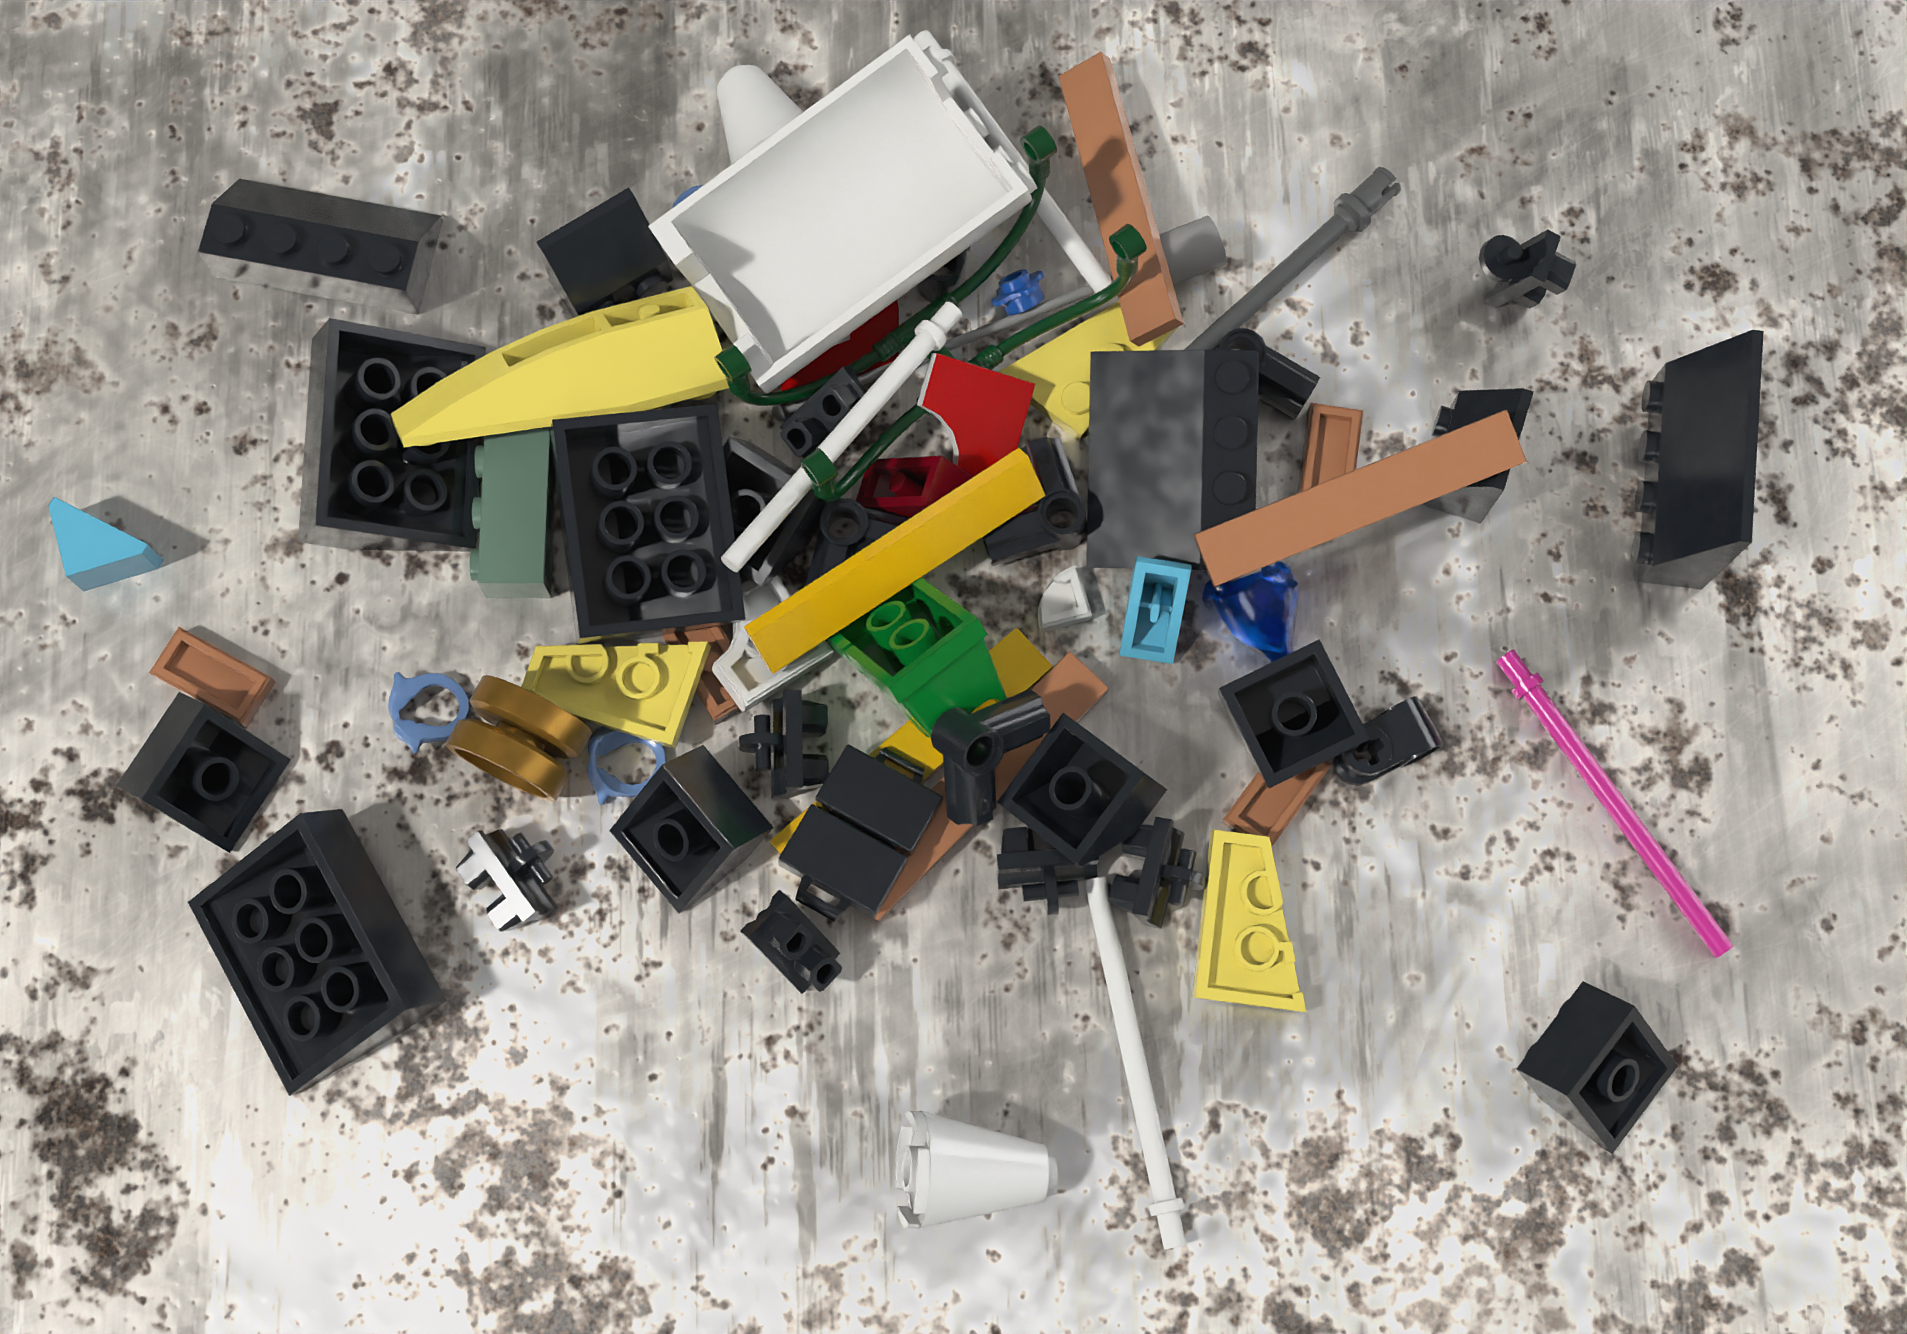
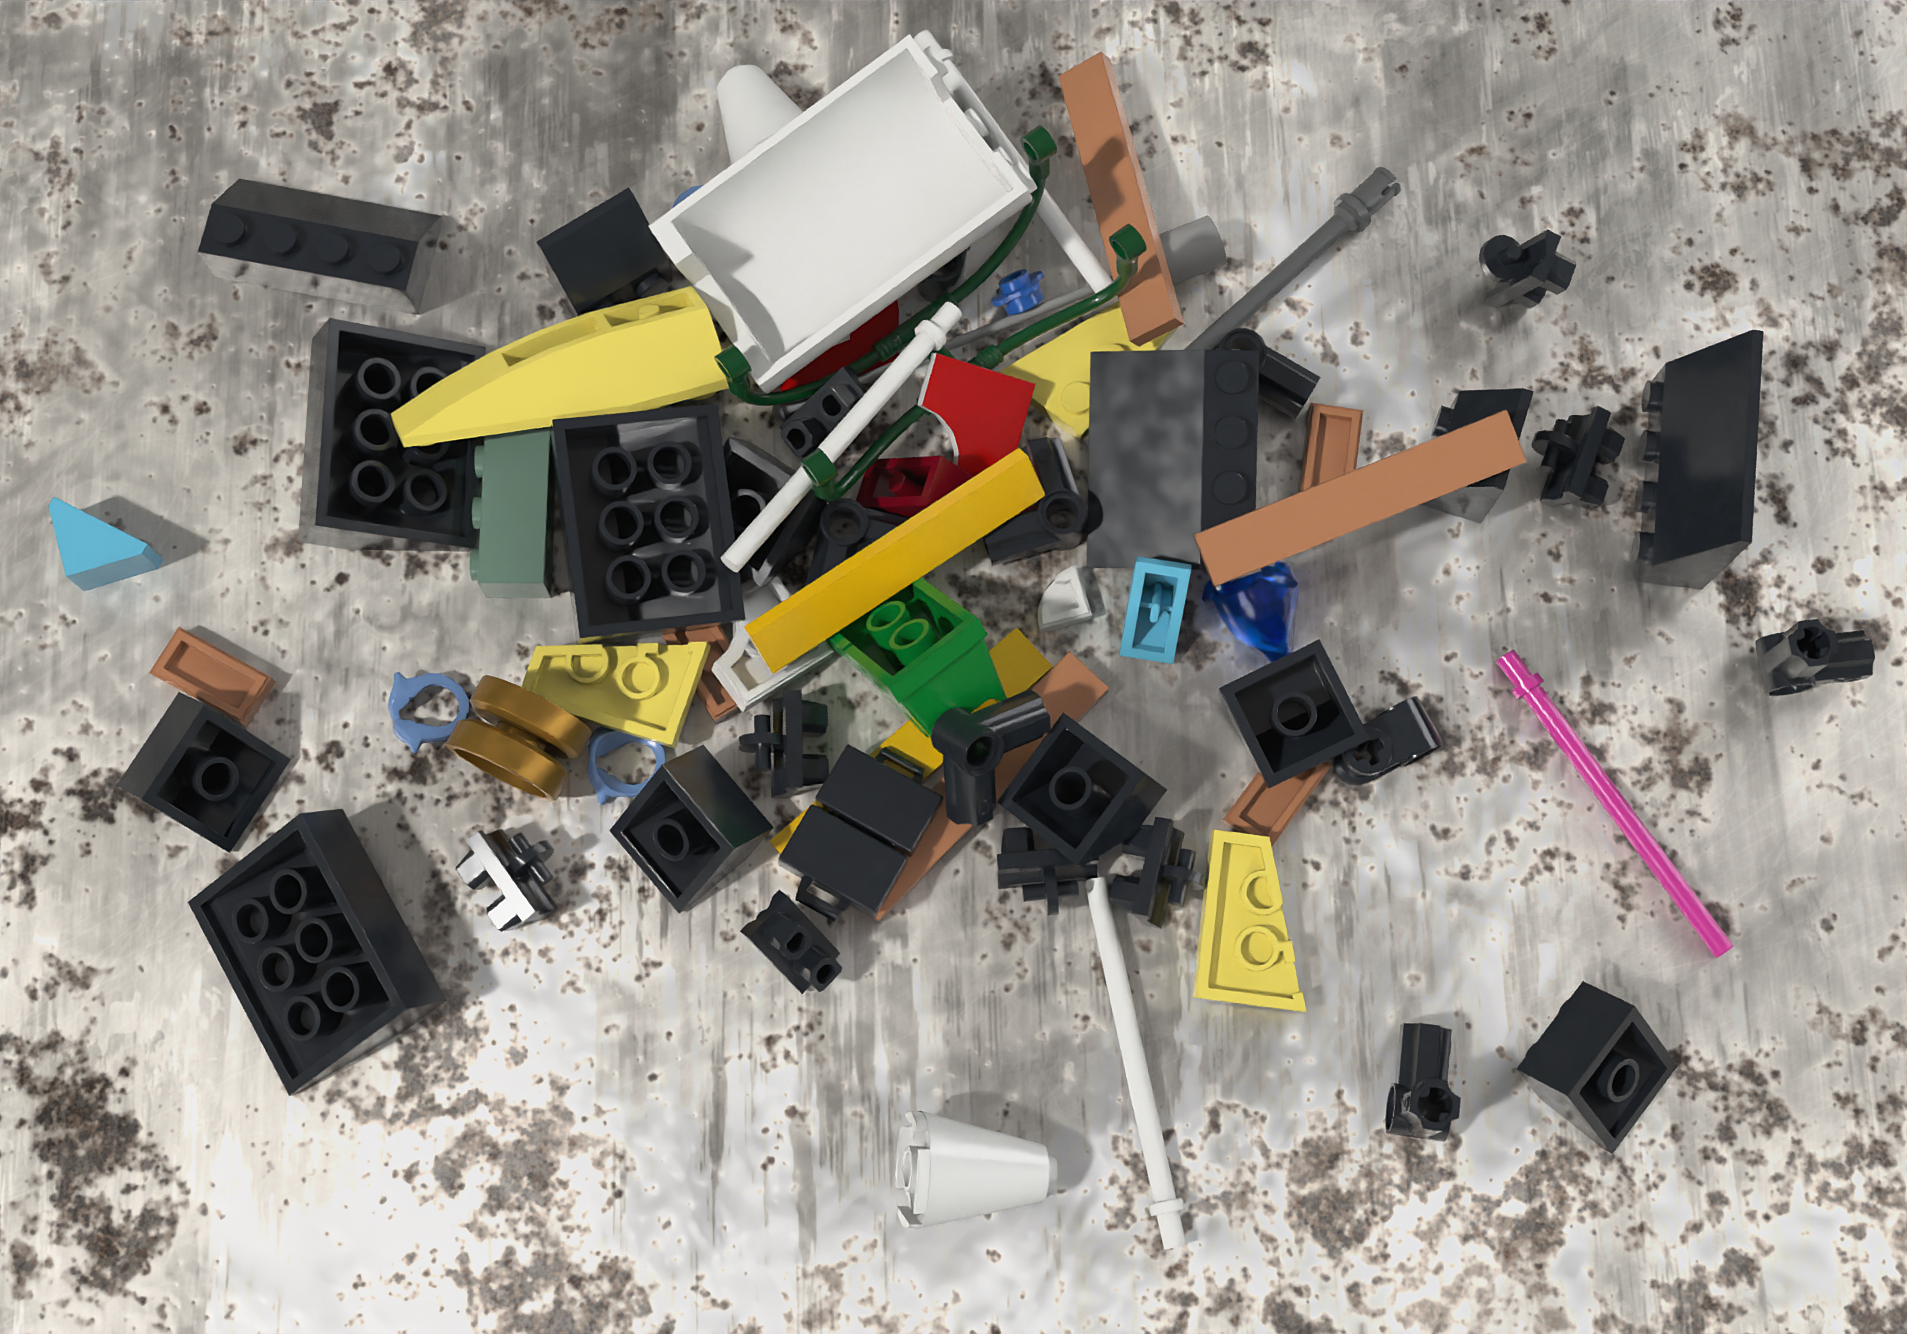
(1420, 1098): none -> black piece
(1570, 455): none -> black hips
(1812, 656): none -> black piece

